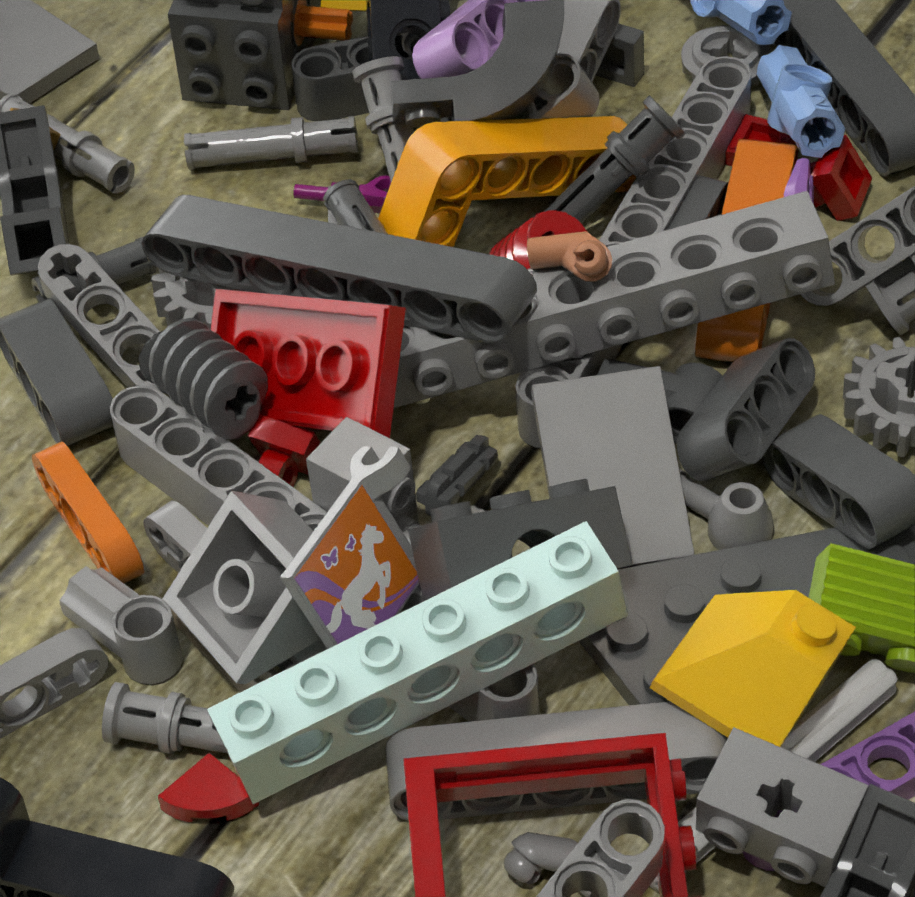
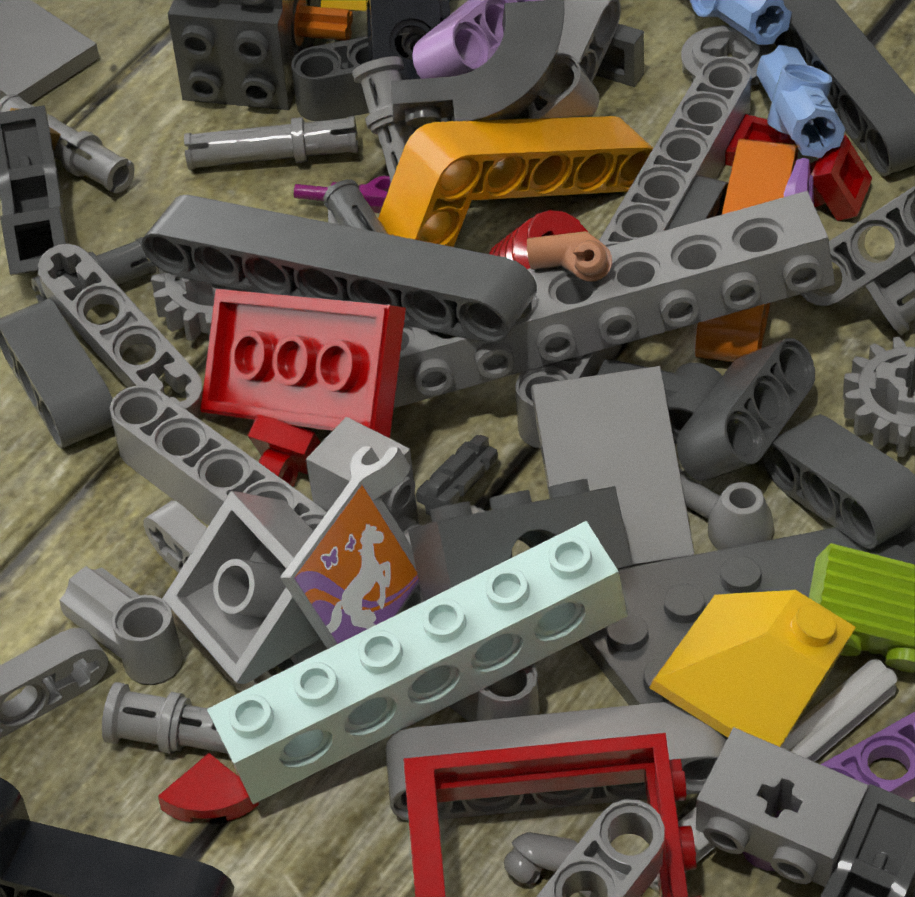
(87, 513): orange beam -> none
(205, 377): dark grey piece -> none
(625, 155): dark grey pin -> none

